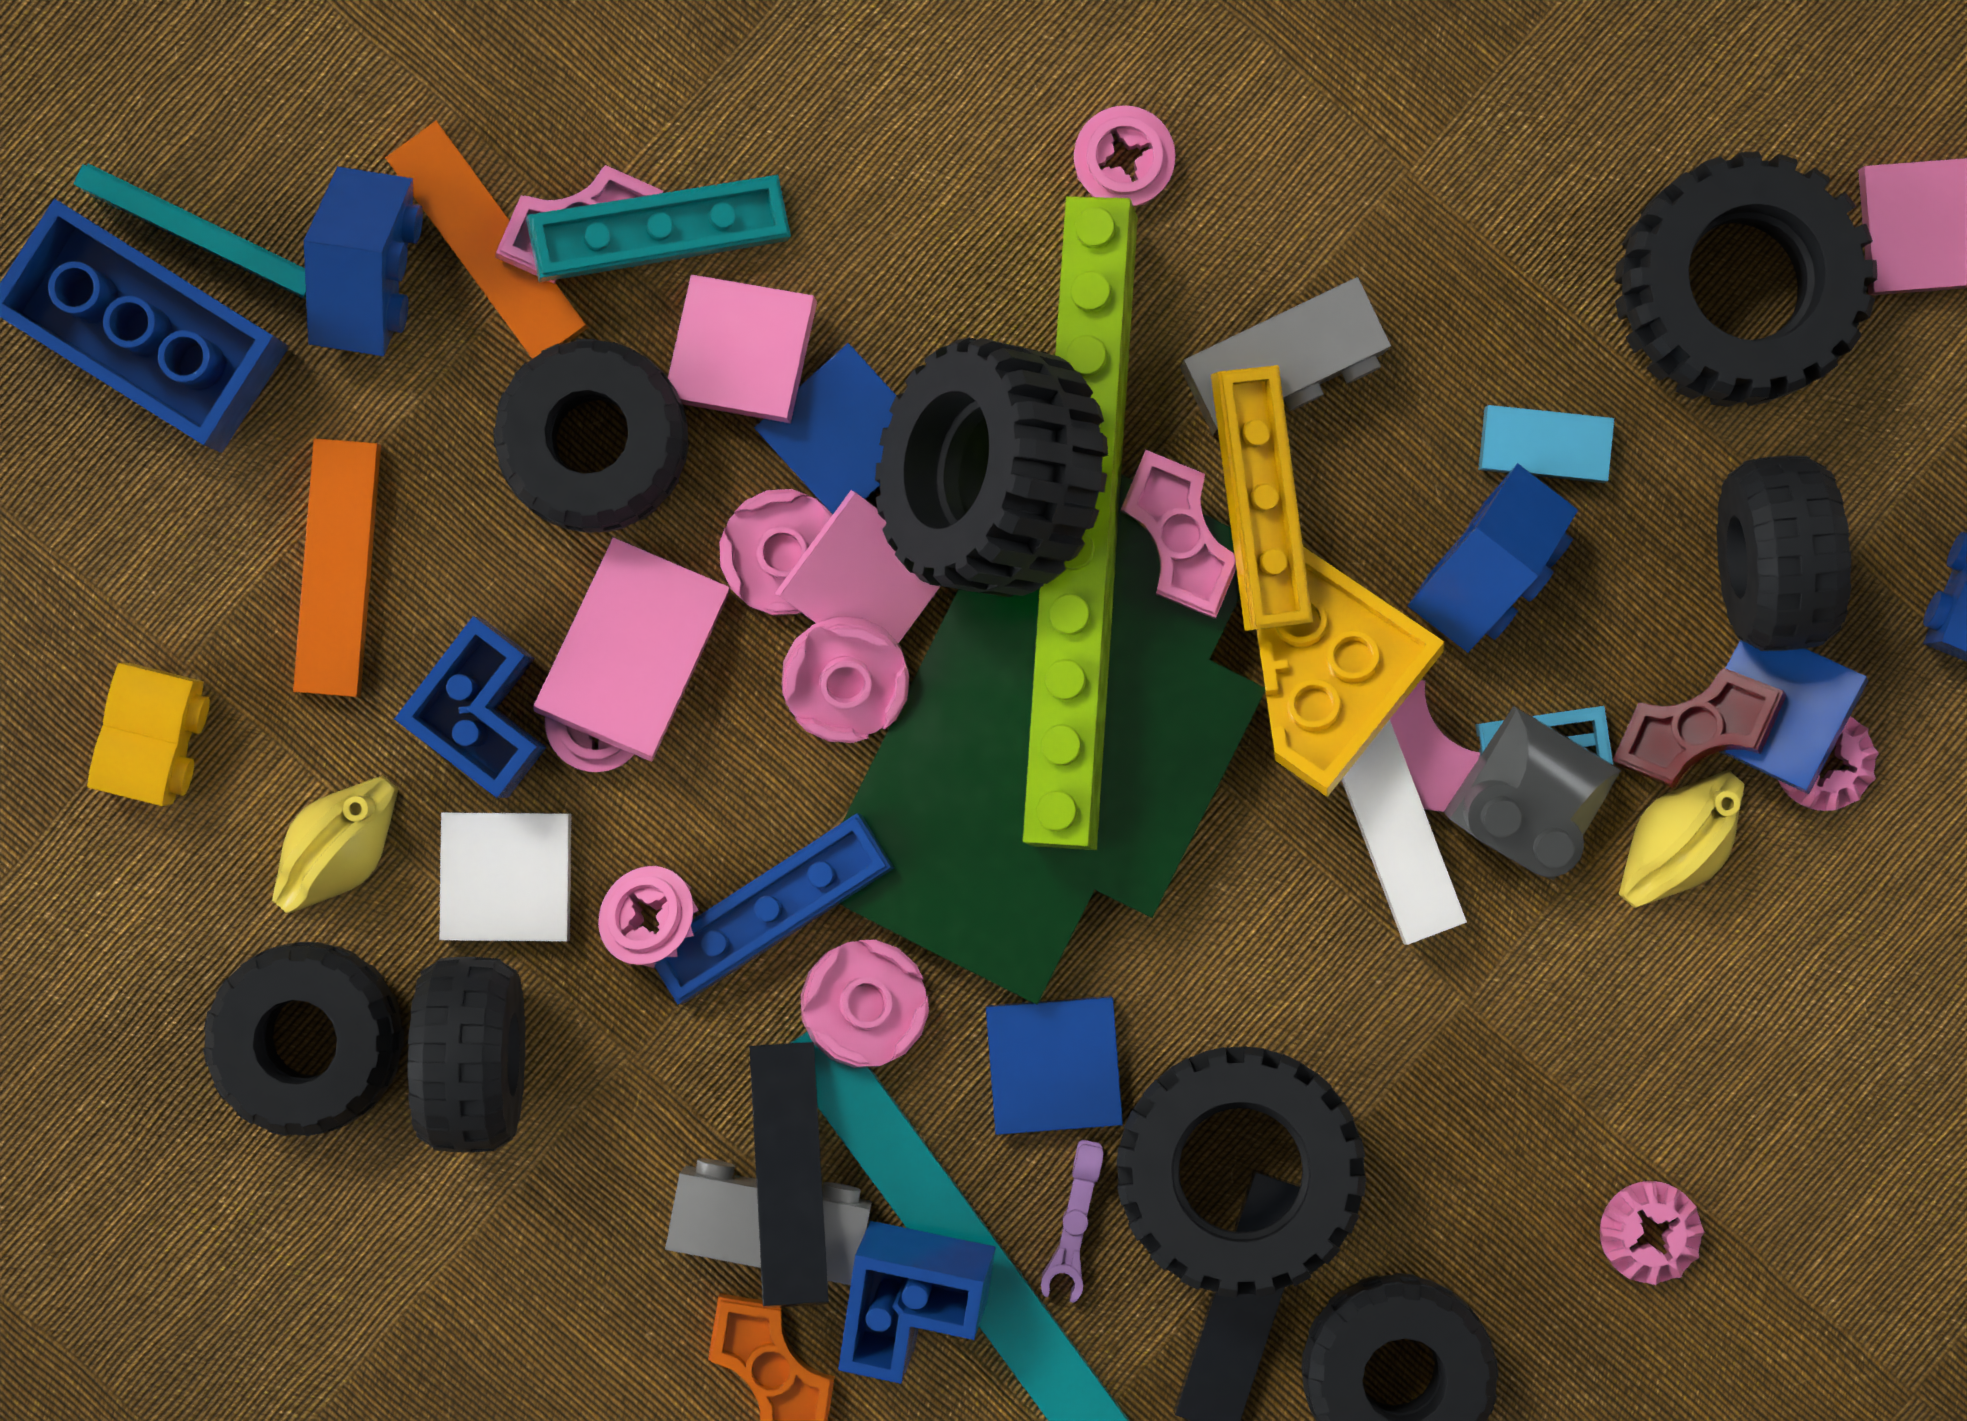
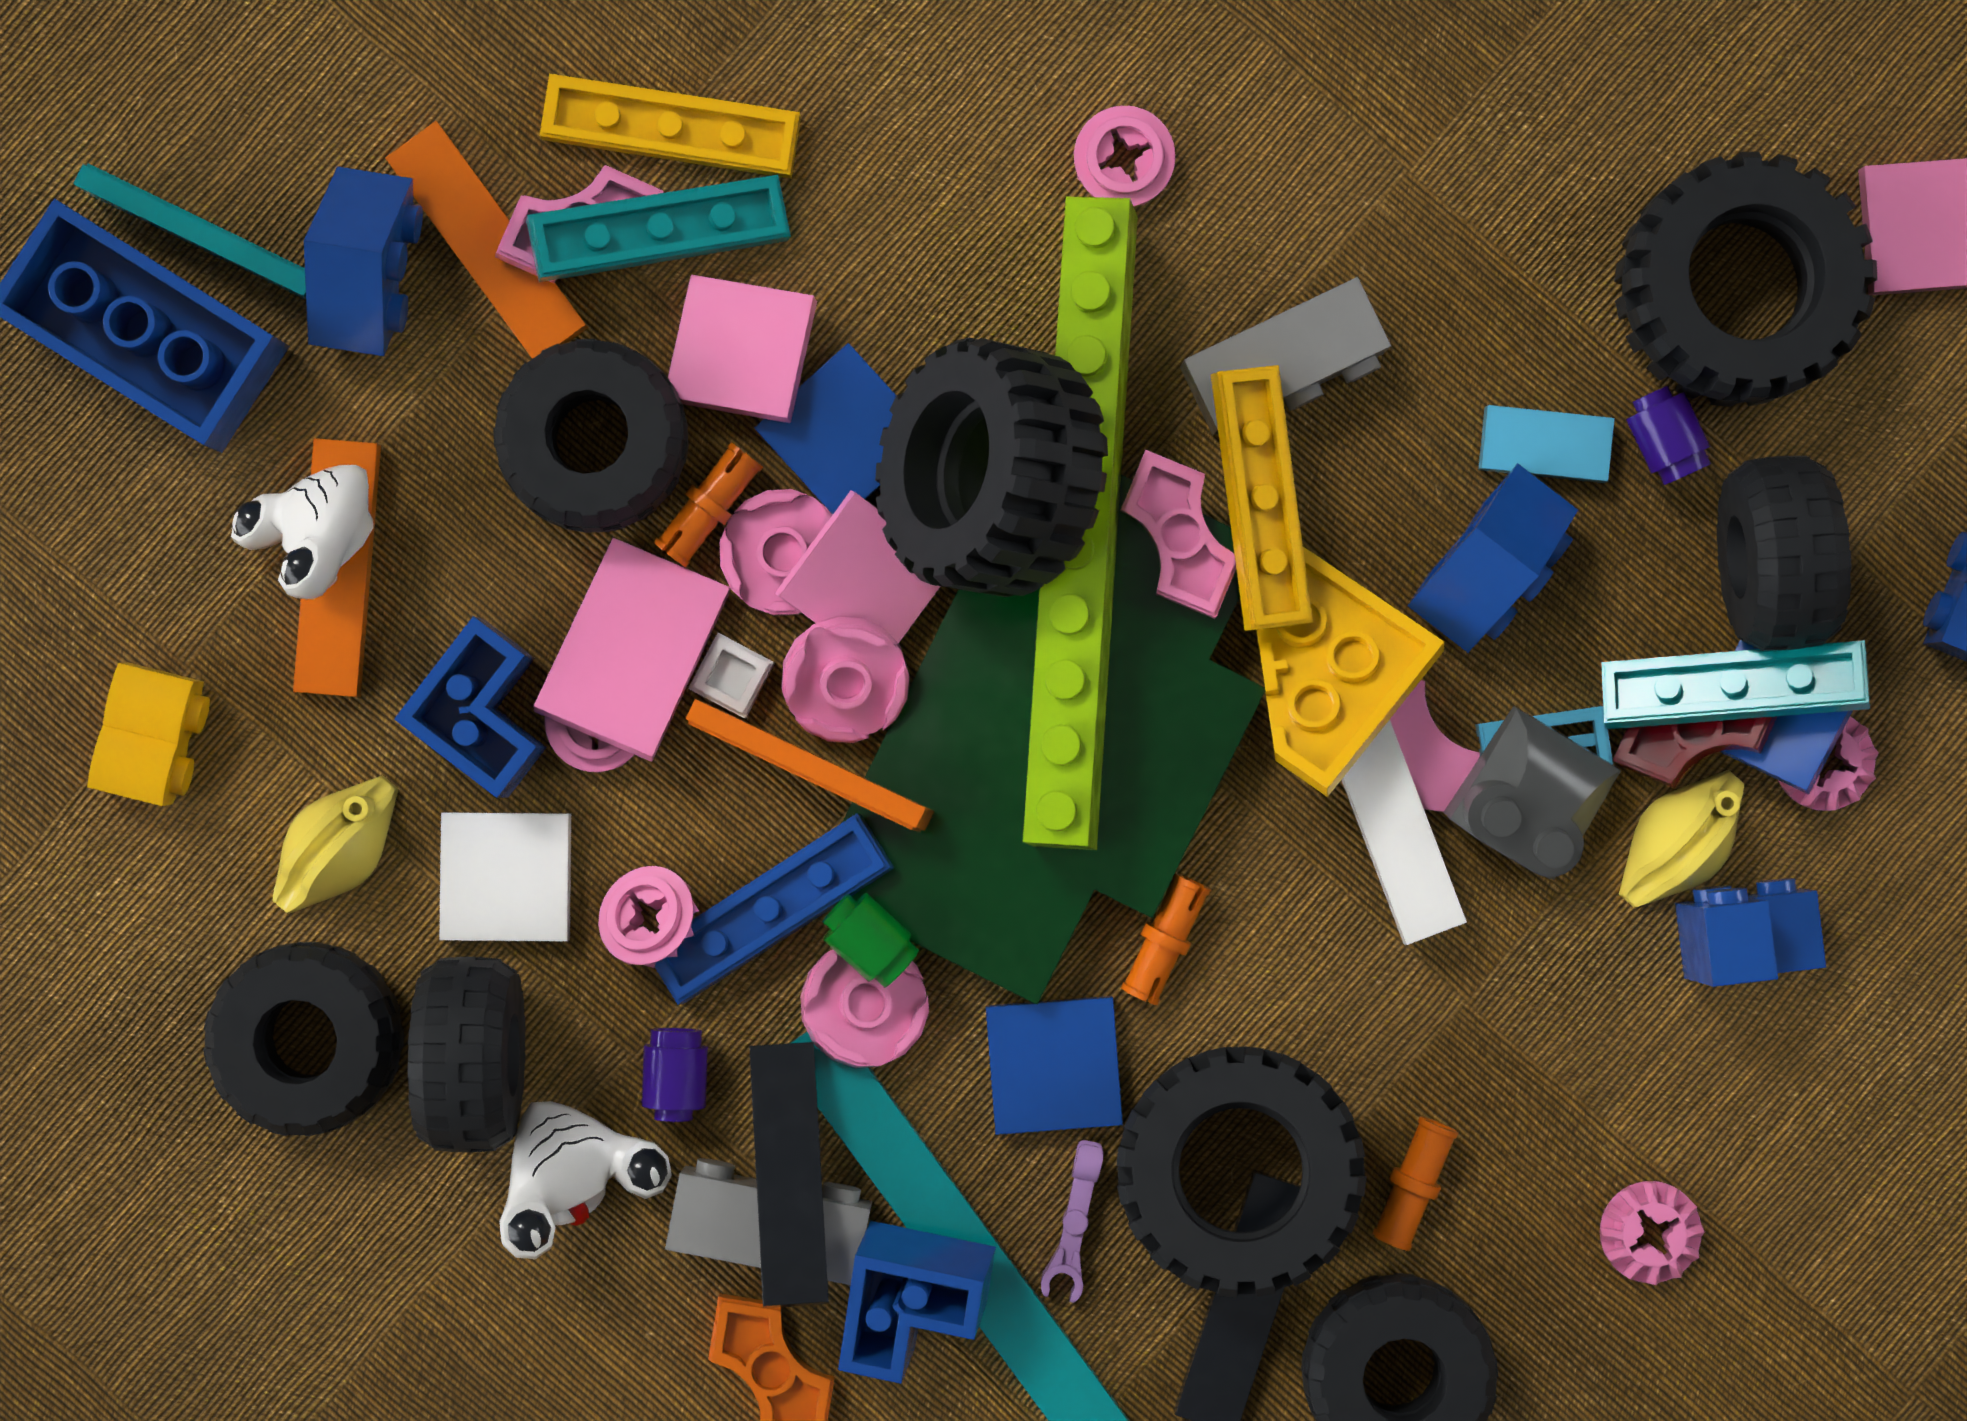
(319, 525): none -> white head
(563, 1172): none -> white head
(670, 126): none -> yellow tile
(674, 1073): none -> dark purple brick
(708, 505): none -> orange pin
(731, 675): none -> white tile
(809, 766): none -> orange tile
(869, 939): none -> green brick
(1165, 939): none -> orange pin
(1415, 1183): none -> orange pin
(1669, 435): none -> dark purple brick
(1735, 685): none -> tile
(1749, 937): none -> blue brick

